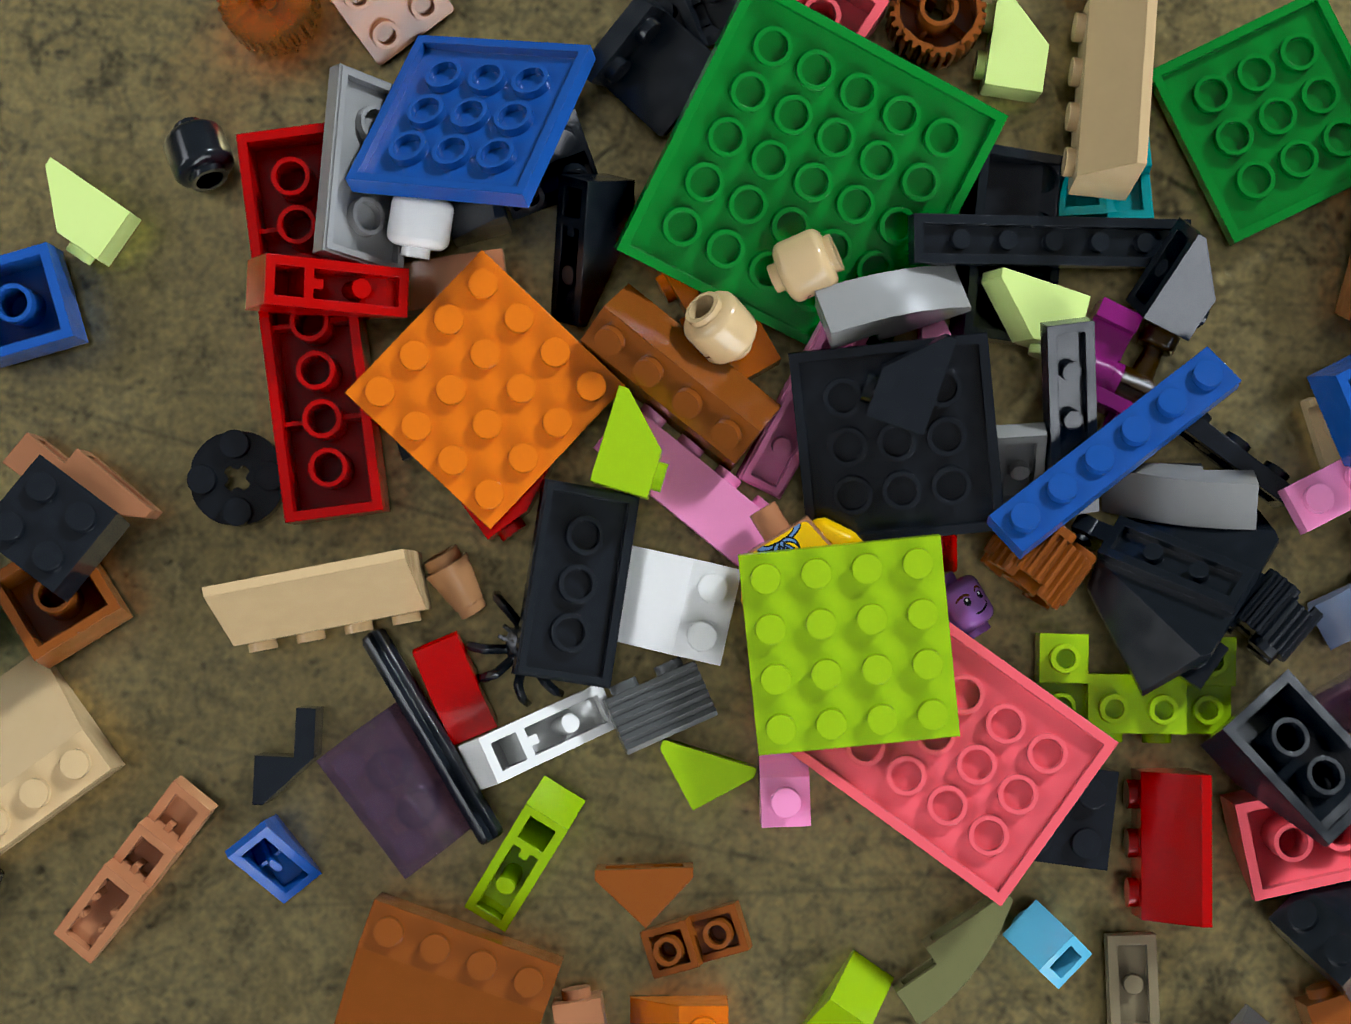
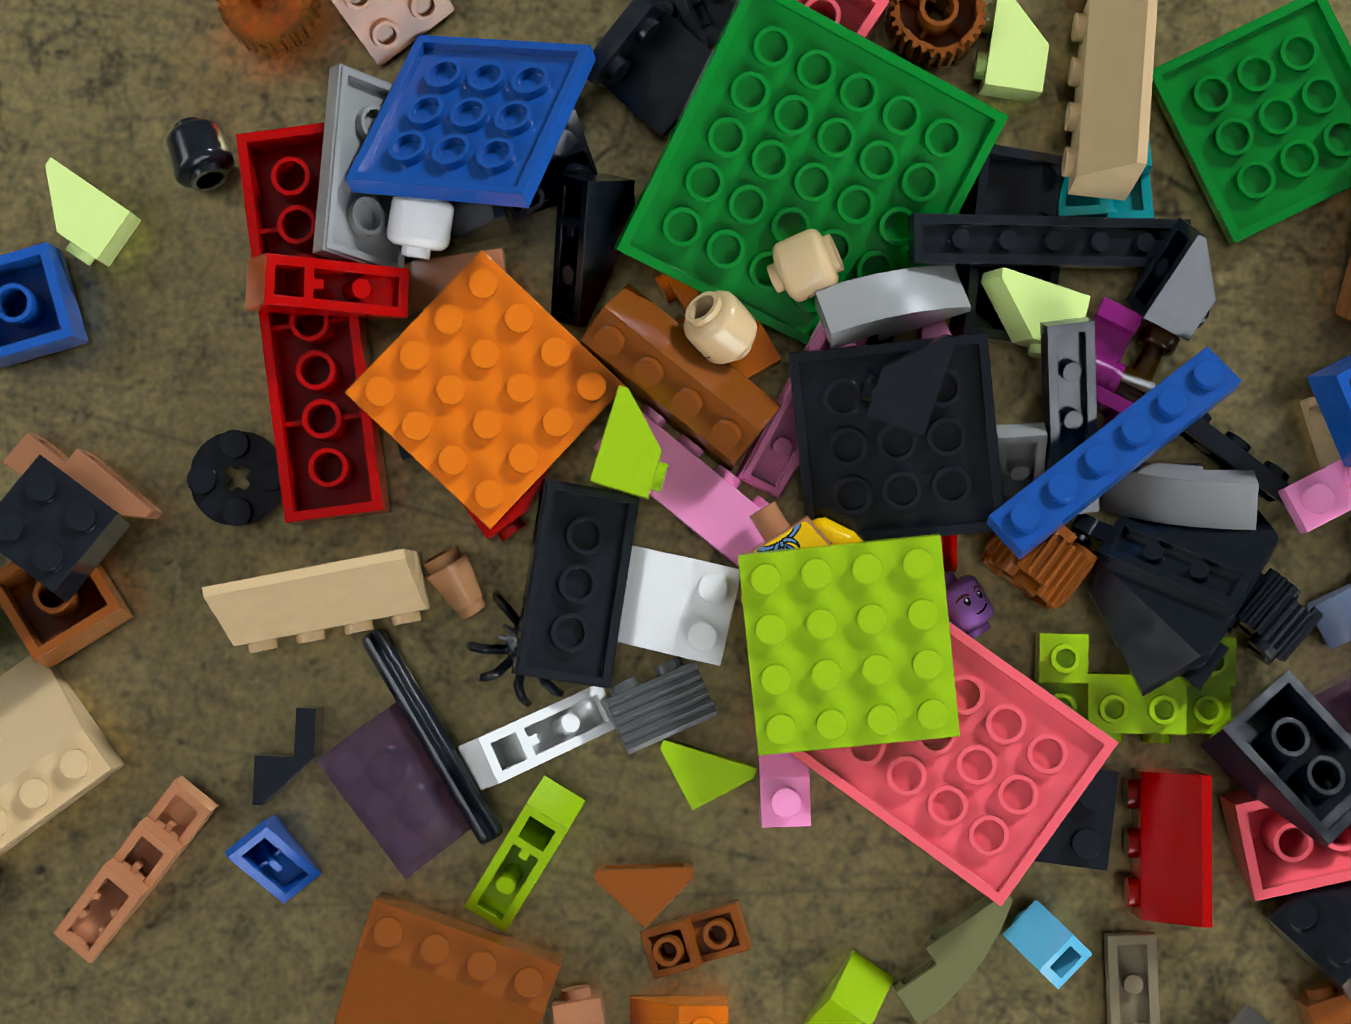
(454, 688): red slope -> none

